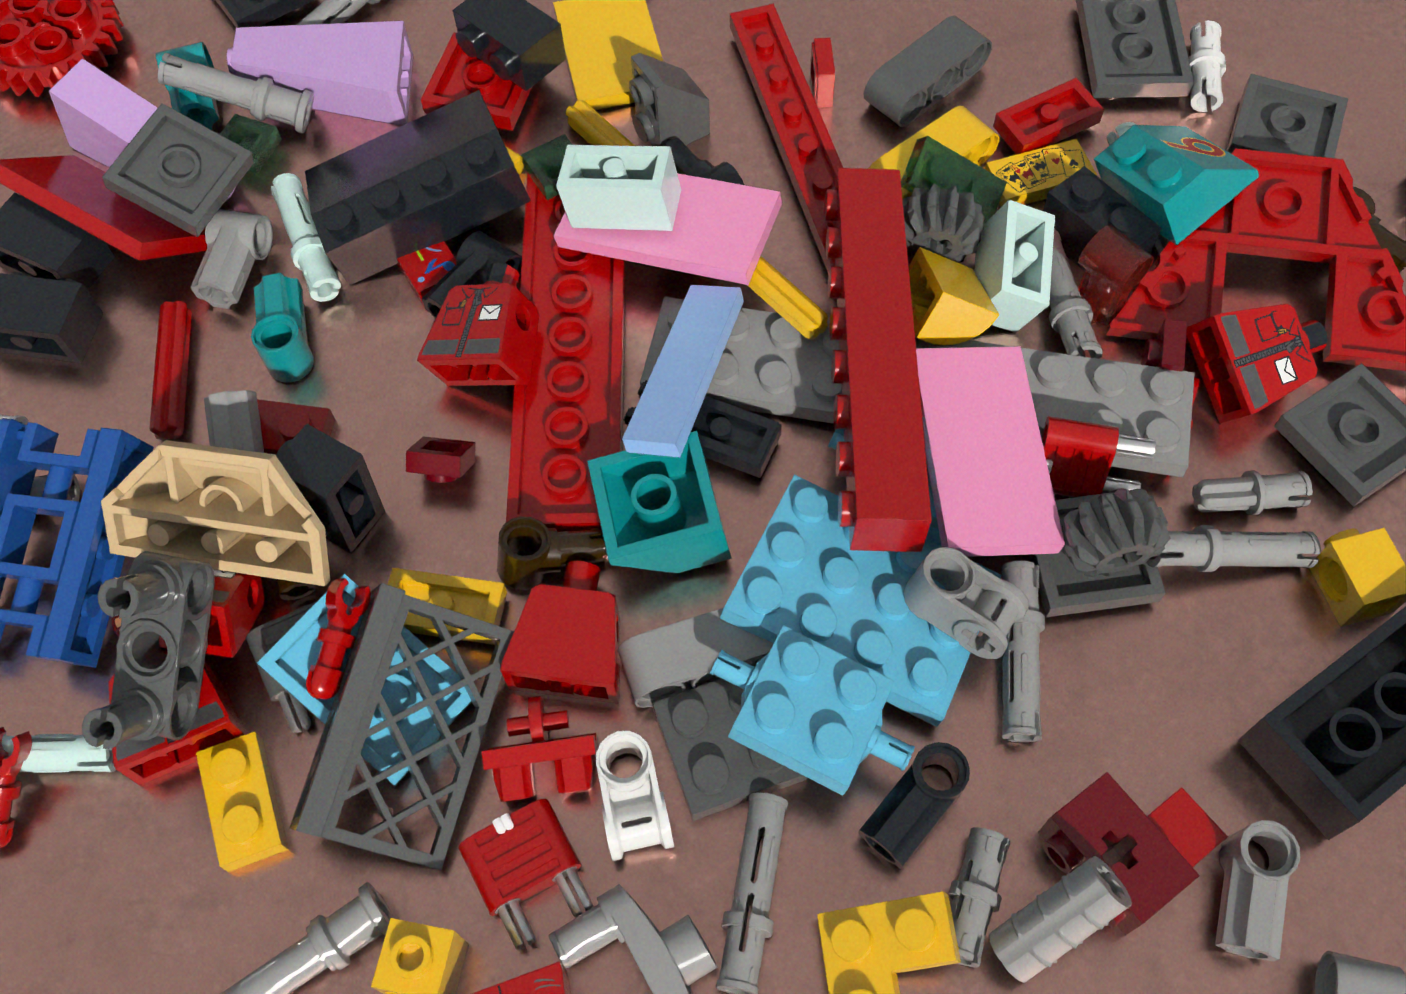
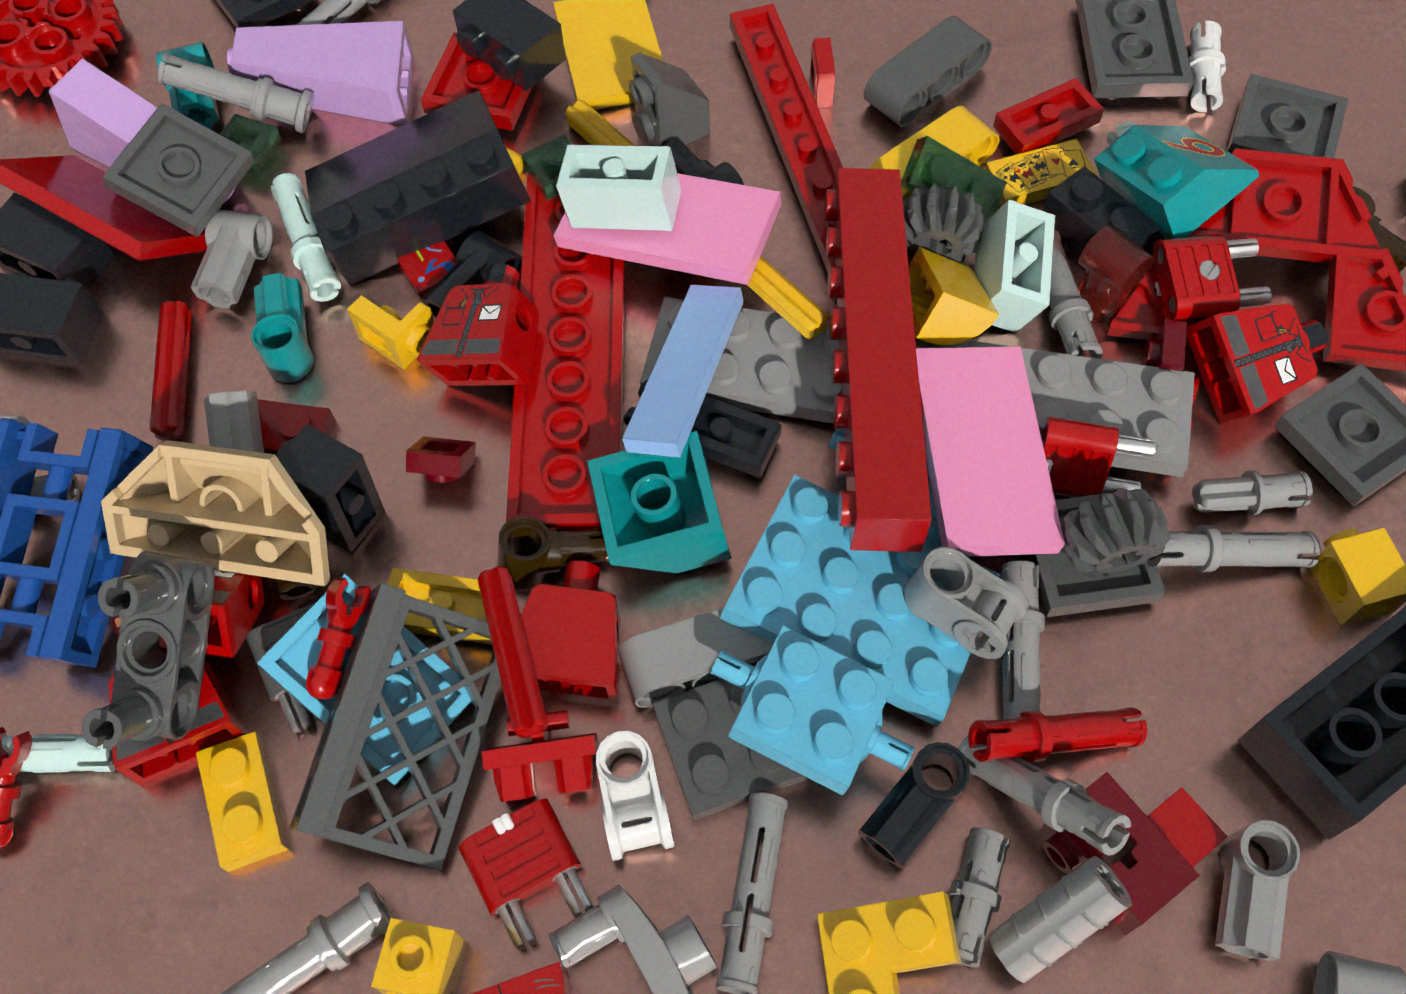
(389, 333): none -> yellow bracket
(512, 652): none -> red axle
(1040, 735): none -> red pin
(1058, 802): none -> light grey pin
(1199, 276): none -> red piece

